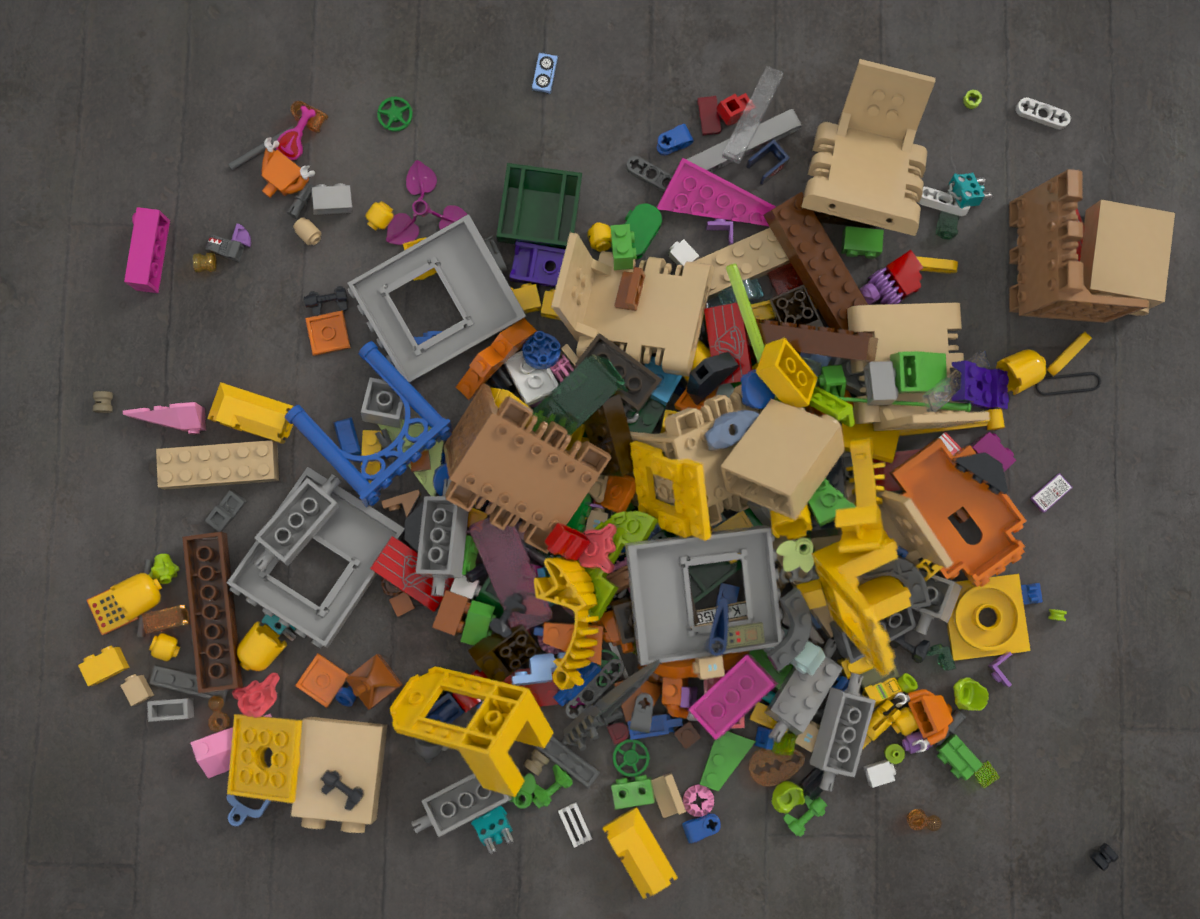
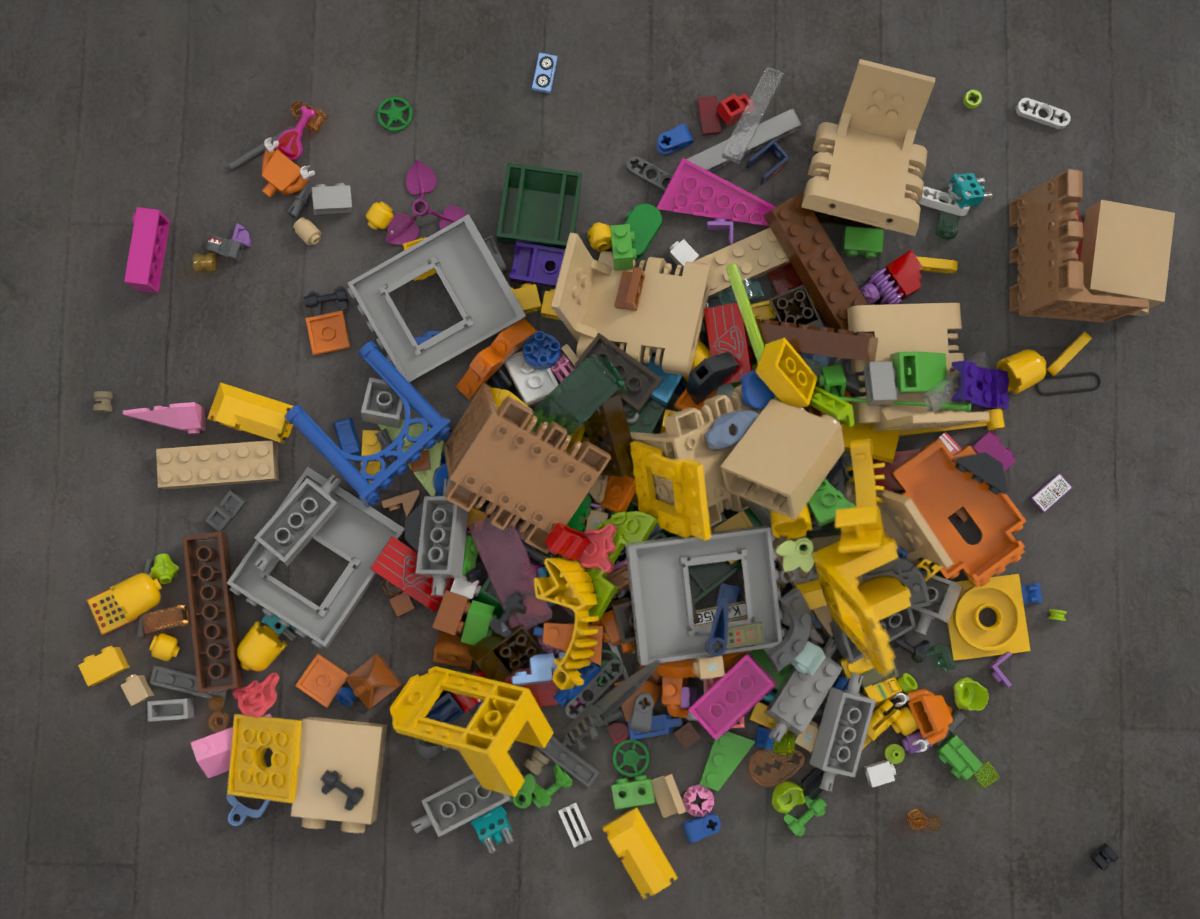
(452, 651): none -> dark orange panel

